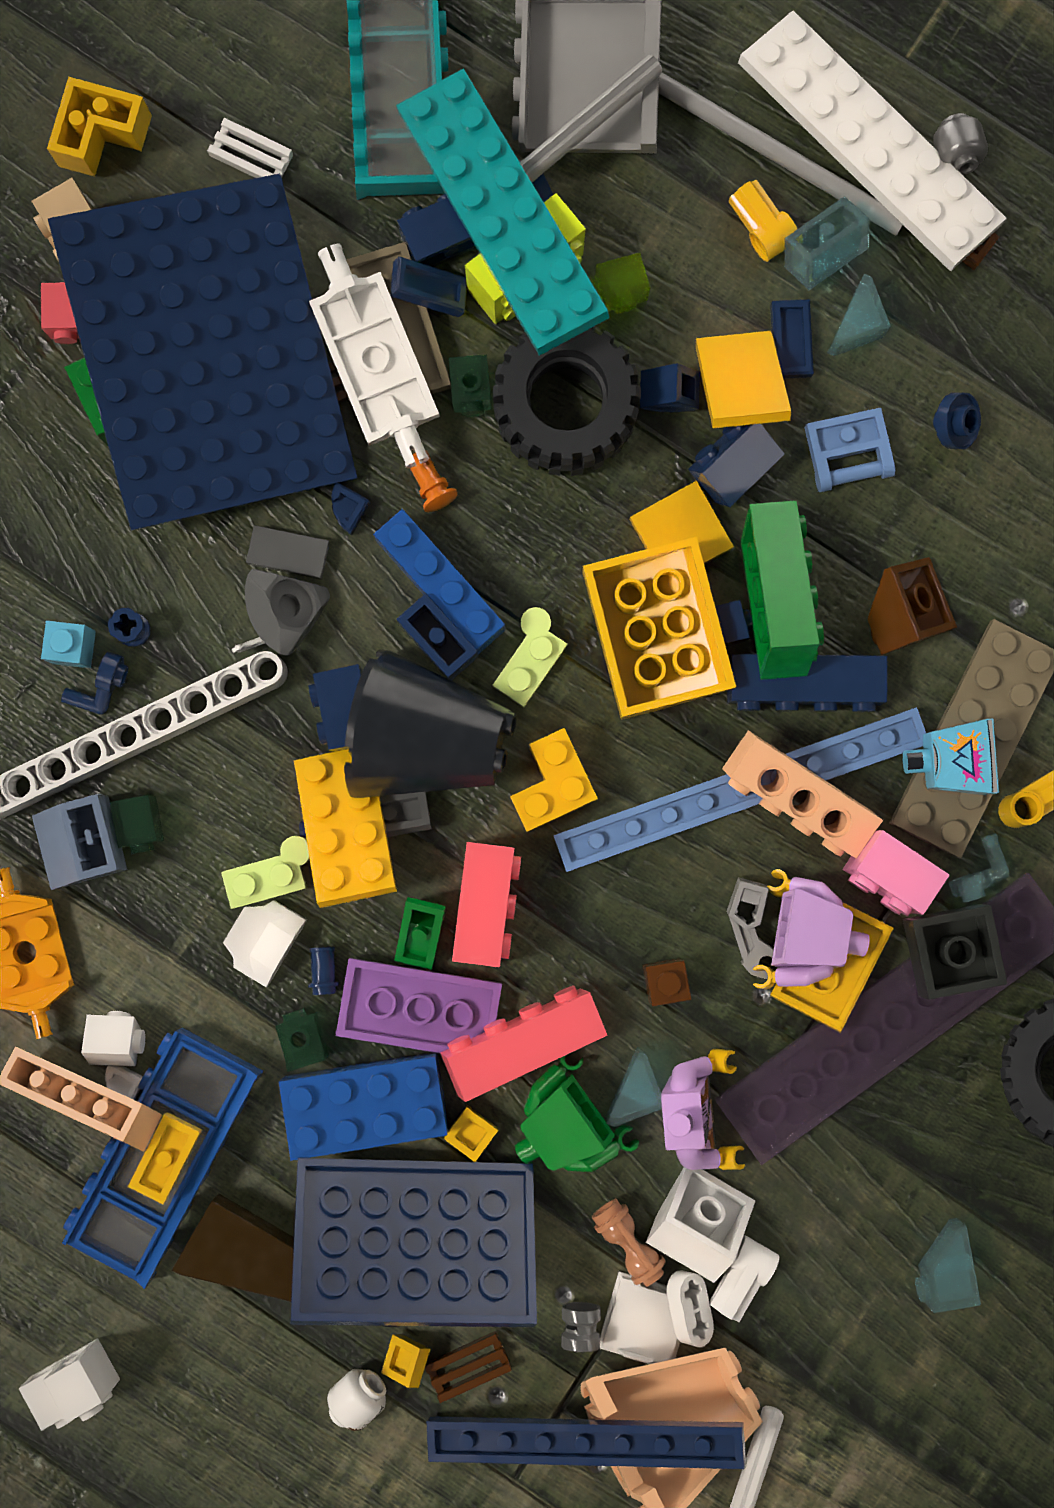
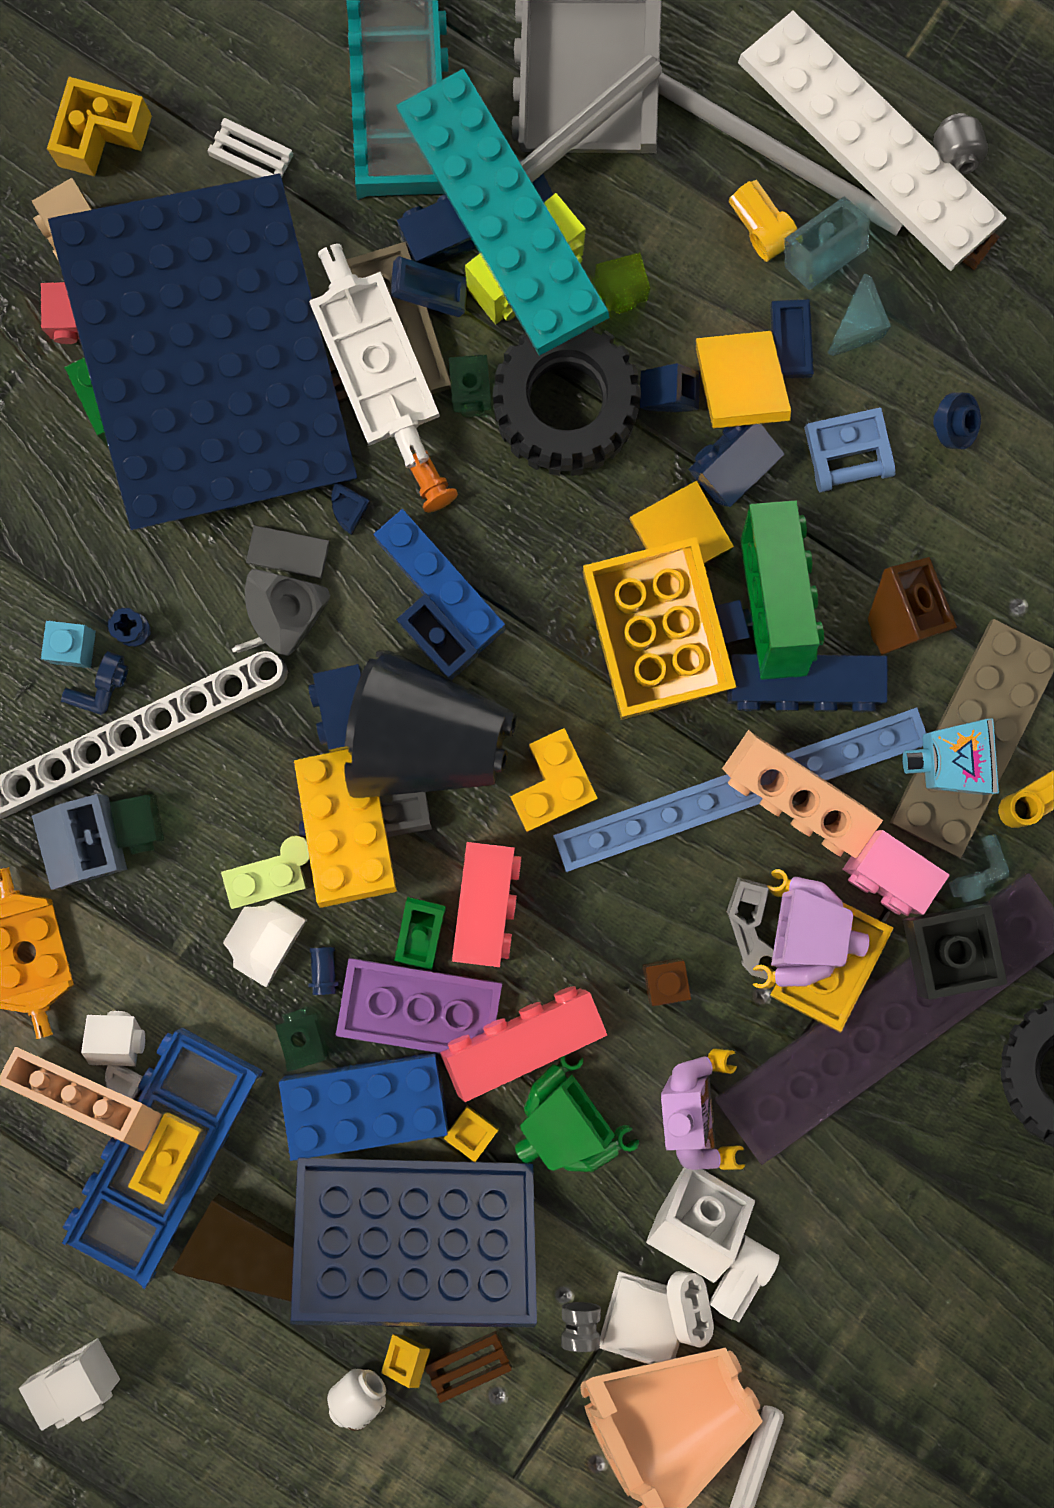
(532, 658): yellowish green hinge -> none
(587, 1442): dark blue plate -> none
(618, 1228): nougat piece -> none
(637, 1092): clear light blue slope -> none
(948, 1271): clear light blue slope -> none

